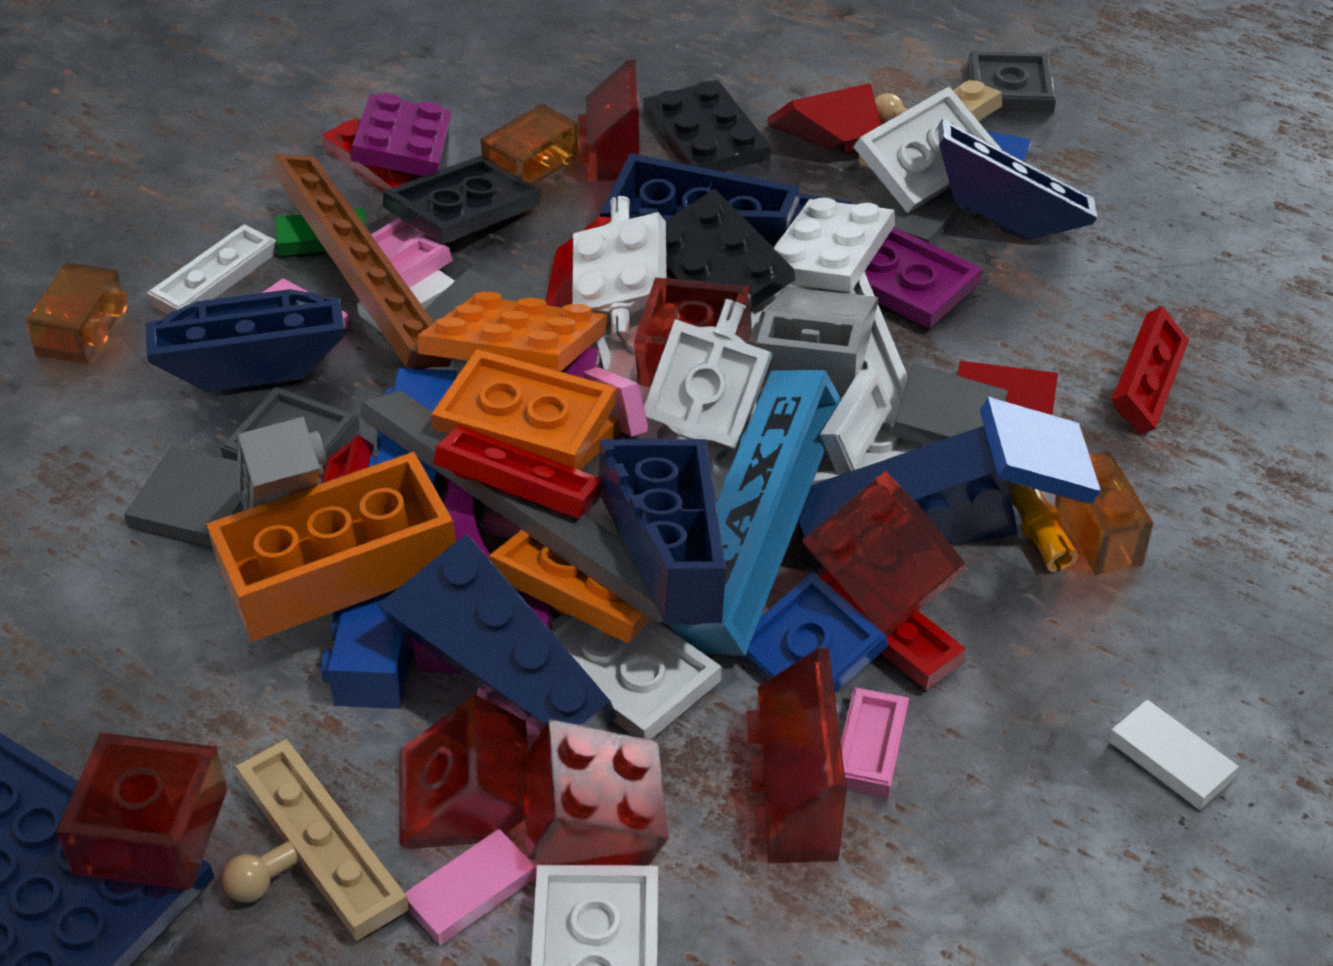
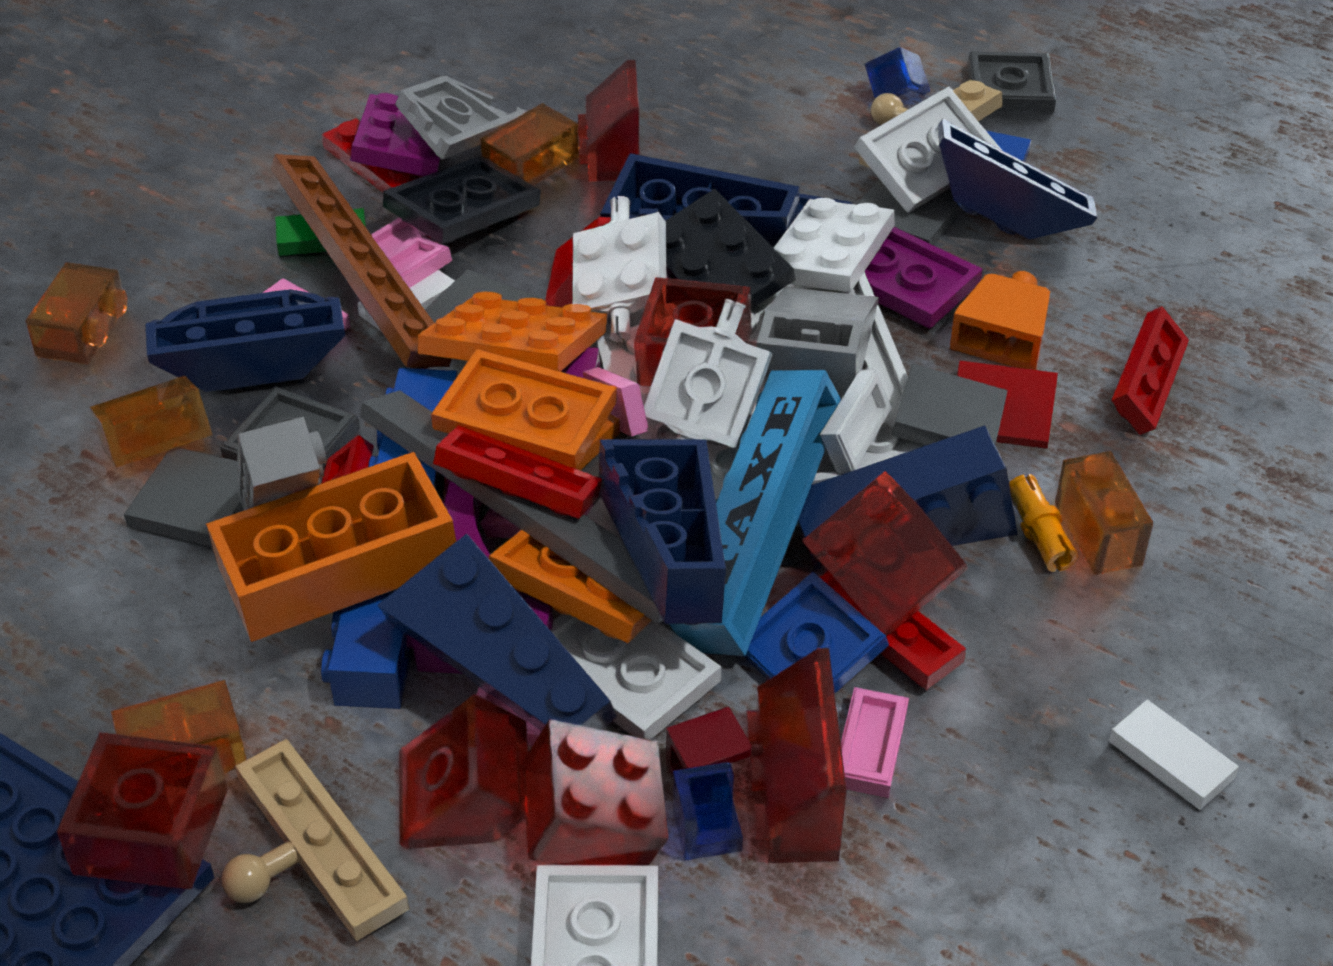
(151, 421): none -> clear orange brick
(191, 716): none -> clear orange brick
(214, 270): white tile -> none
(451, 114): none -> light grey wing
(469, 886): bright pink tile -> none
(706, 127): black plate -> none
(706, 741): none -> dark red panel
(706, 811): none -> clear blue panel
(830, 118): red slope -> none
(897, 73): none -> clear blue panel
(1002, 320): none -> orange torso
(1039, 451): tile -> none

